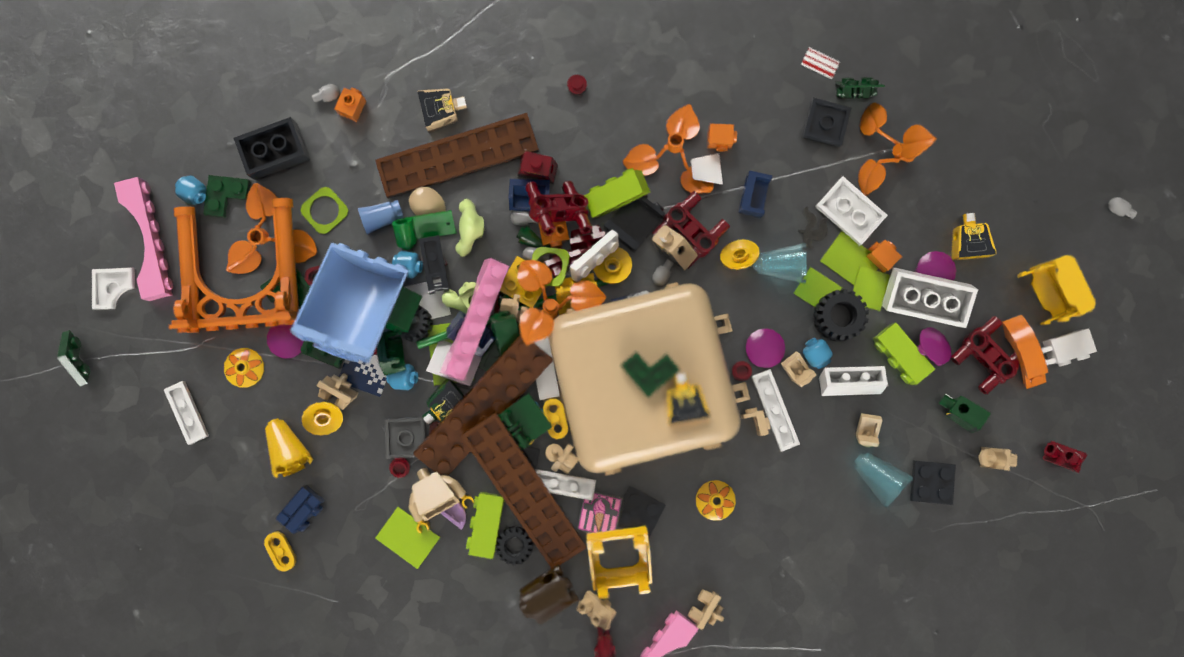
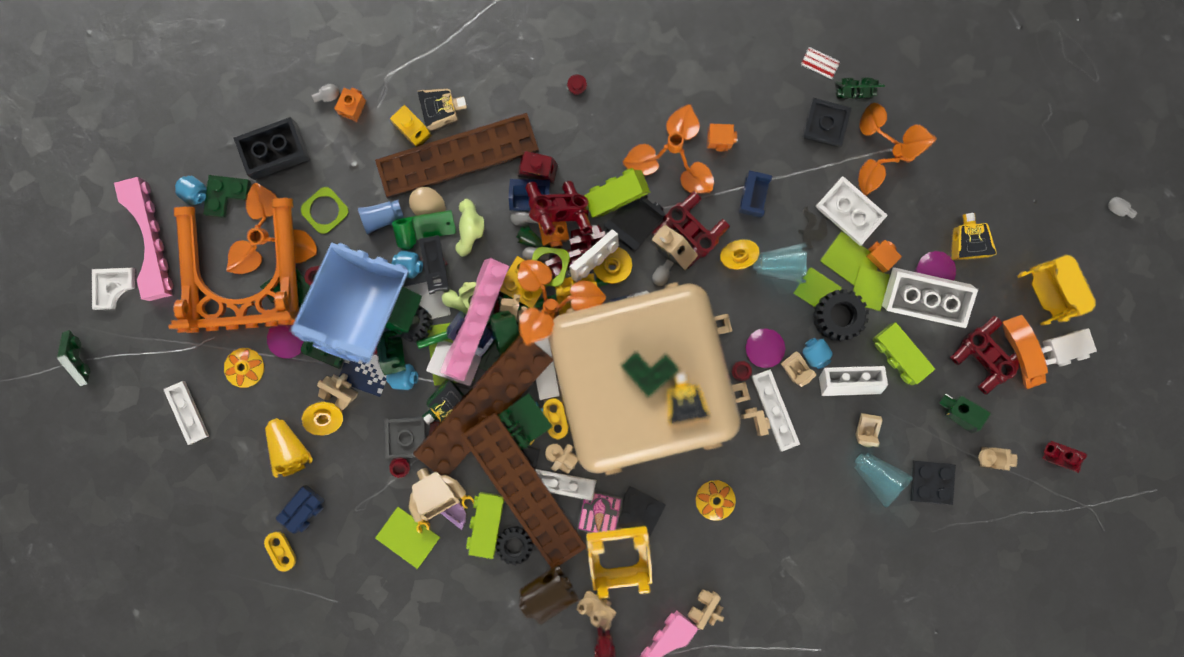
(410, 125): none -> yellow torso
(707, 169): white sticker -> none
(934, 346): magenta dish -> none

